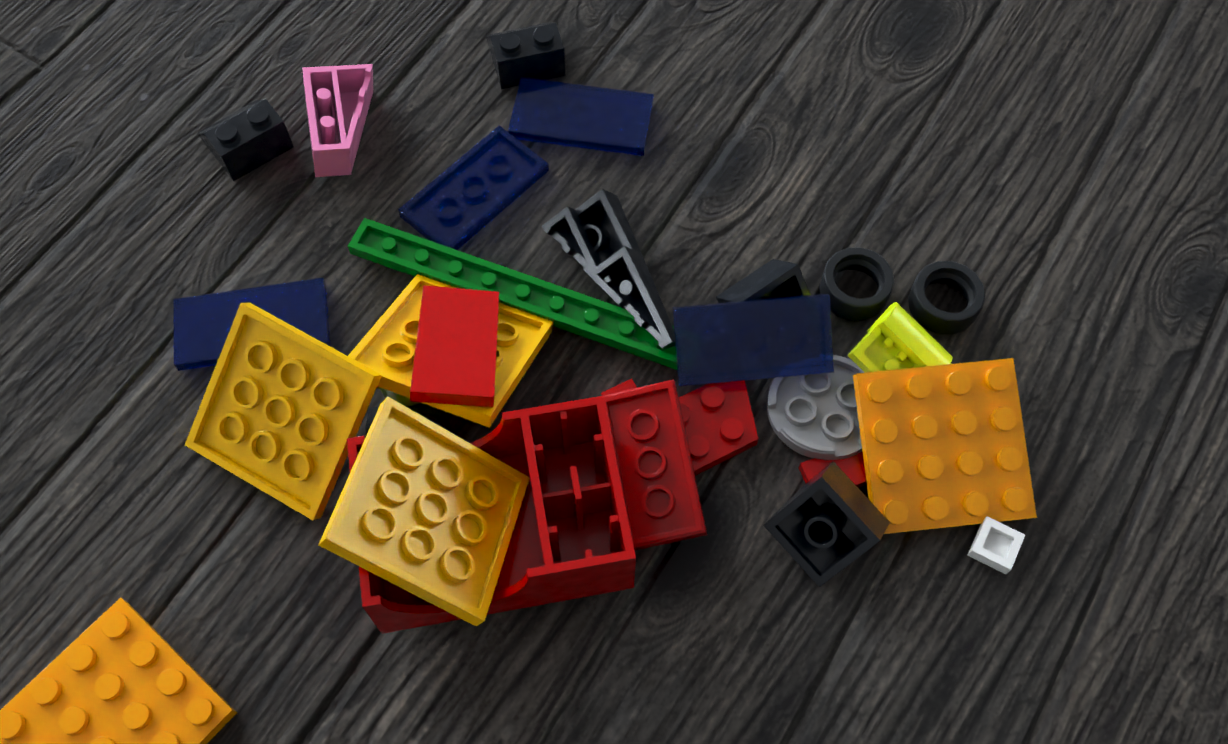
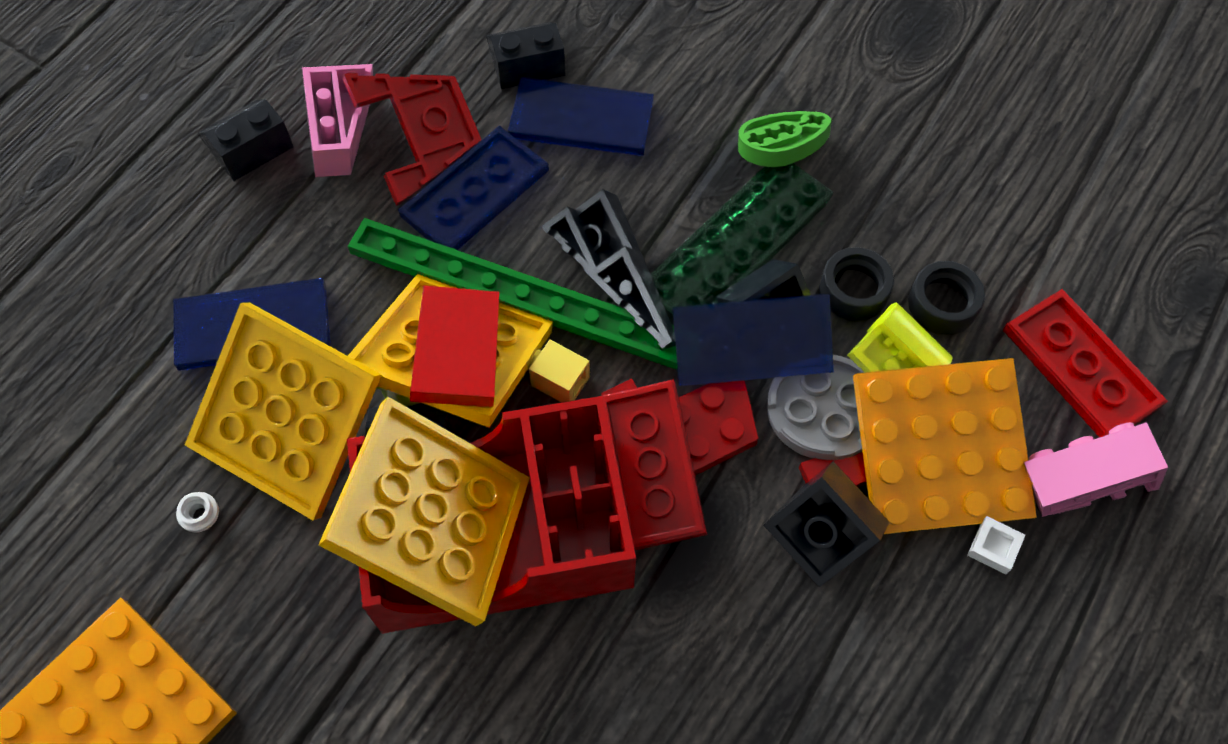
(193, 502): none -> white plate
(432, 119): none -> red wing
(559, 372): none -> light yellow brick
(740, 236): none -> clear green plate
(783, 137): none -> bright green piece
(1084, 364): none -> red tile
(1096, 469): none -> bright pink wedge

